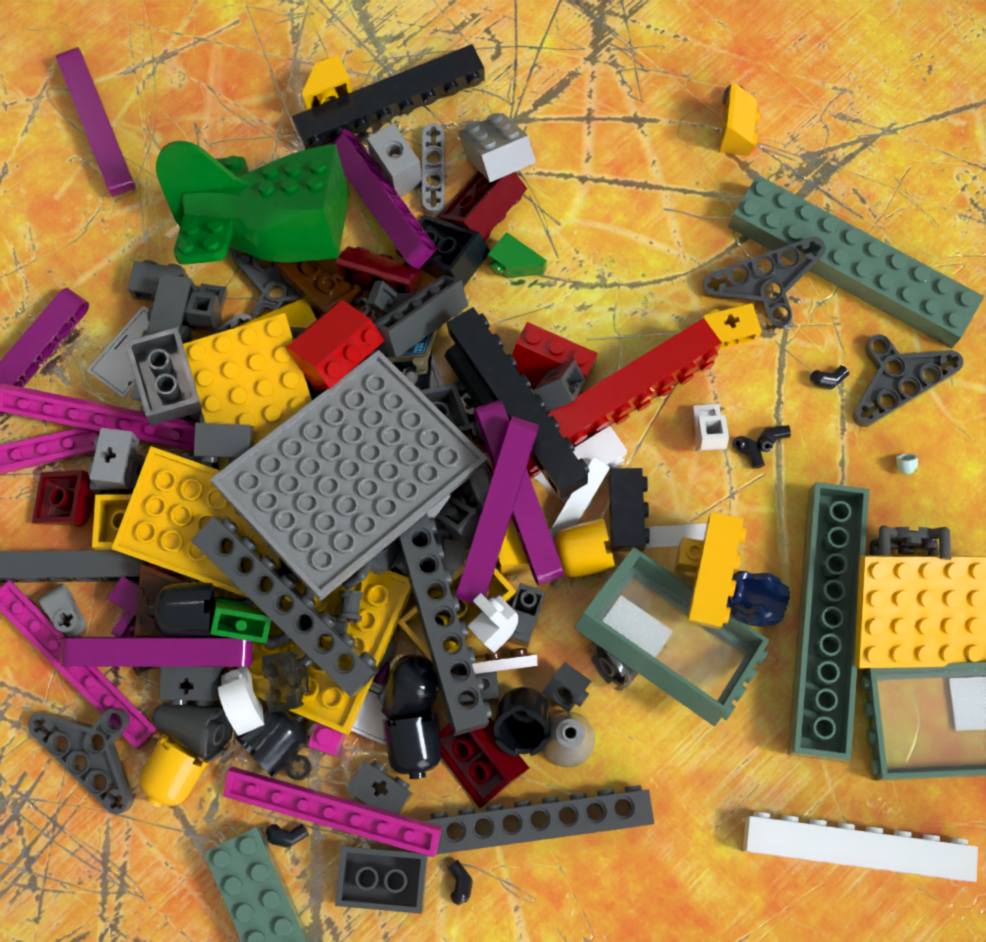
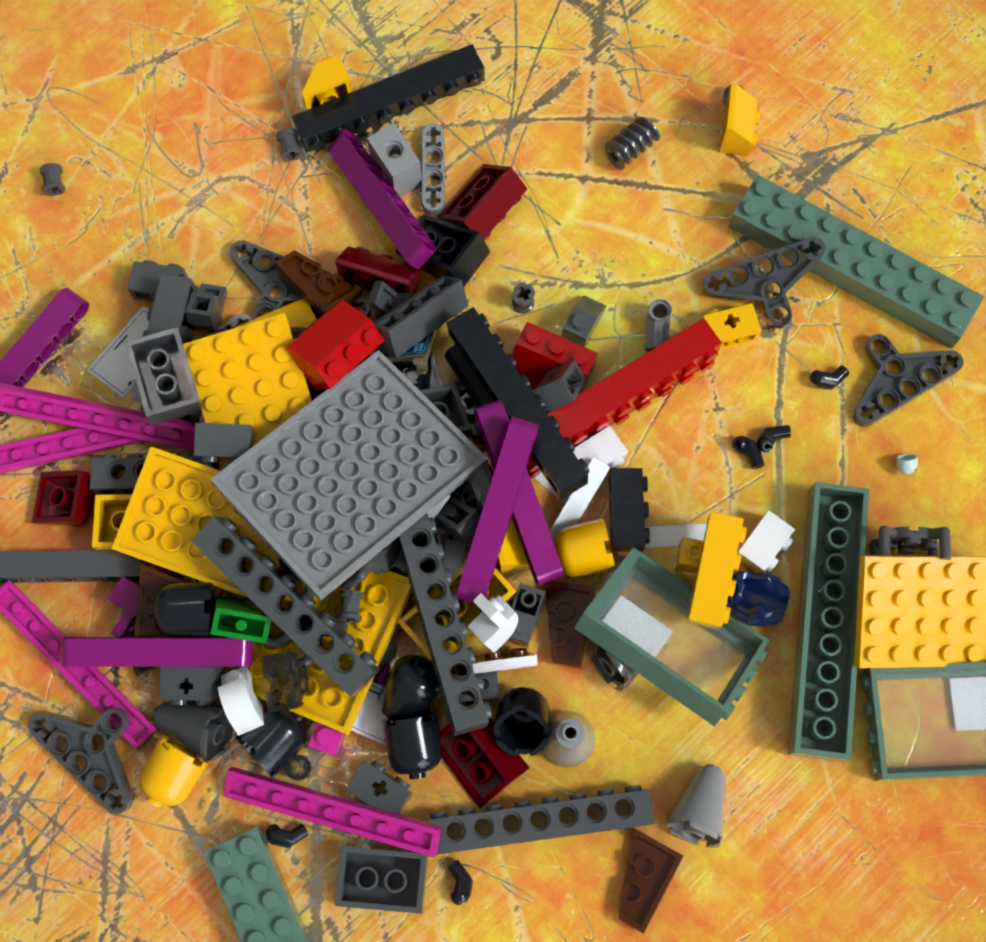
(52, 179): none -> dark grey bush
(60, 608): light grey piece -> none
(95, 122): magenta beam -> none
(118, 470): light grey brick -> none
(274, 212): green brick -> none
(289, 144): none -> dark grey bush
(496, 146): light grey brick -> none
(515, 259): green slope -> none
(520, 304): none -> dark grey bush
(564, 608): none -> reddish brown wing
(567, 687): dark grey brick -> none
(583, 321): none -> dark grey slope
(630, 141): none -> dark grey piece
(646, 879): none -> reddish brown wing
(657, 328): none -> light grey piece
(701, 808): none -> light grey cone
(710, 428): white brick -> none
(765, 542): none -> white brick
(860, 848): white brick -> none

